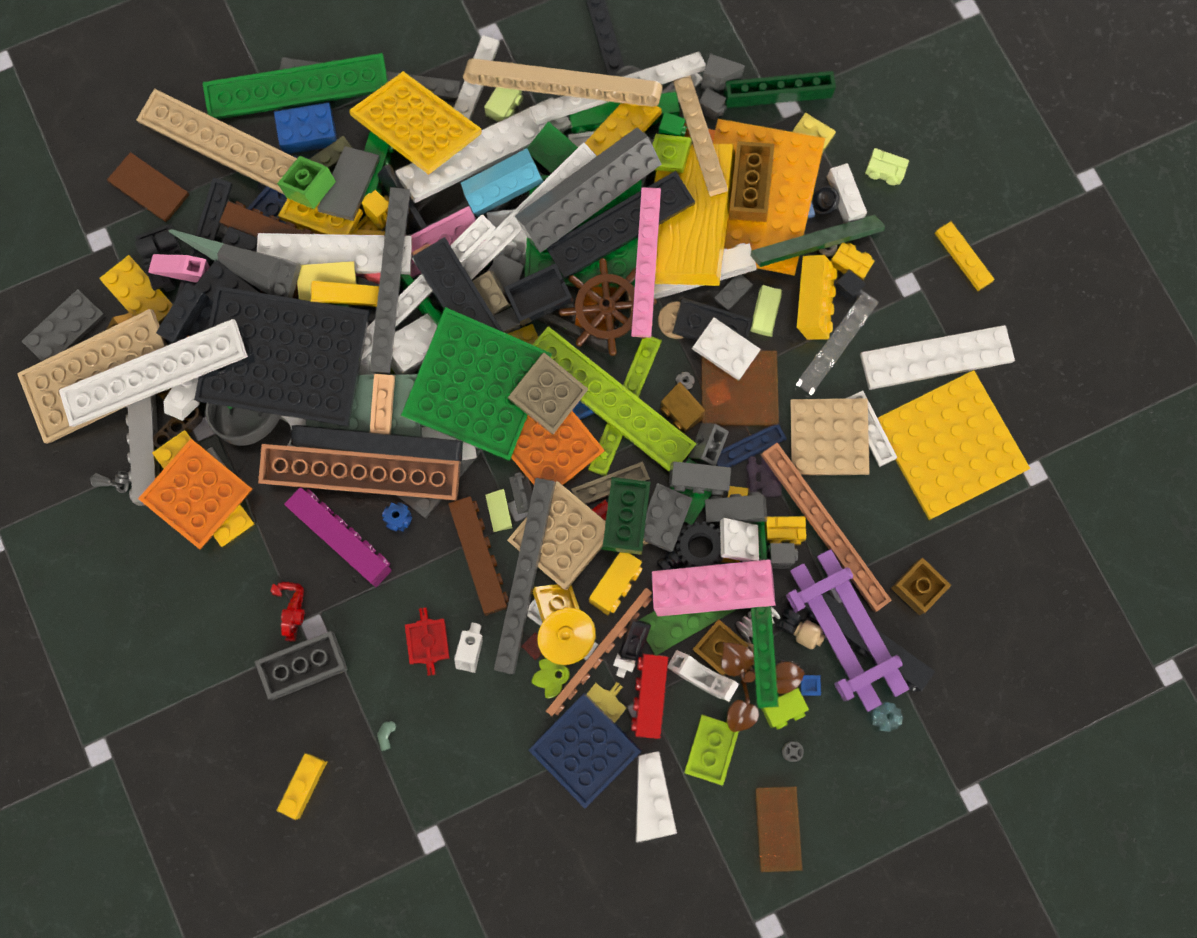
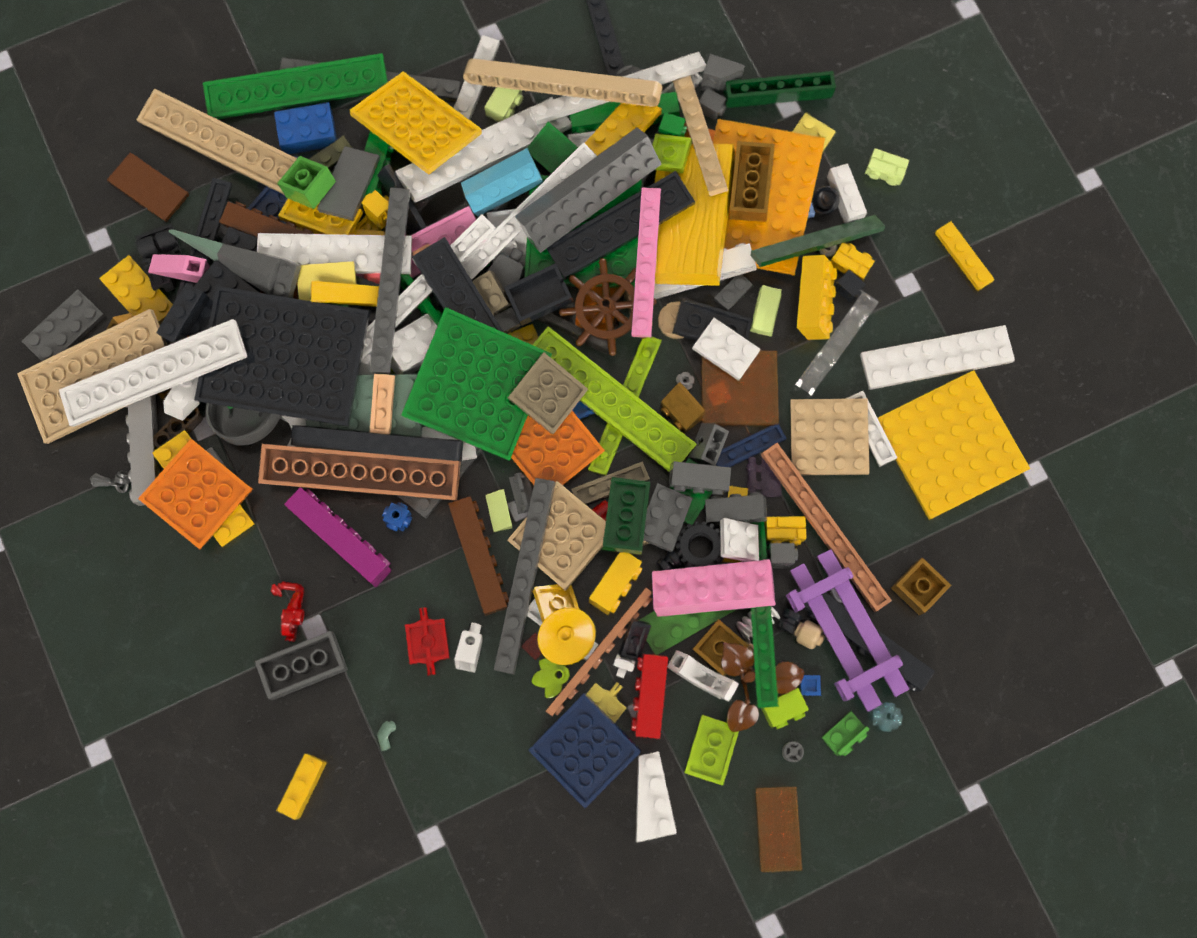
(845, 734): none -> bright green bracket

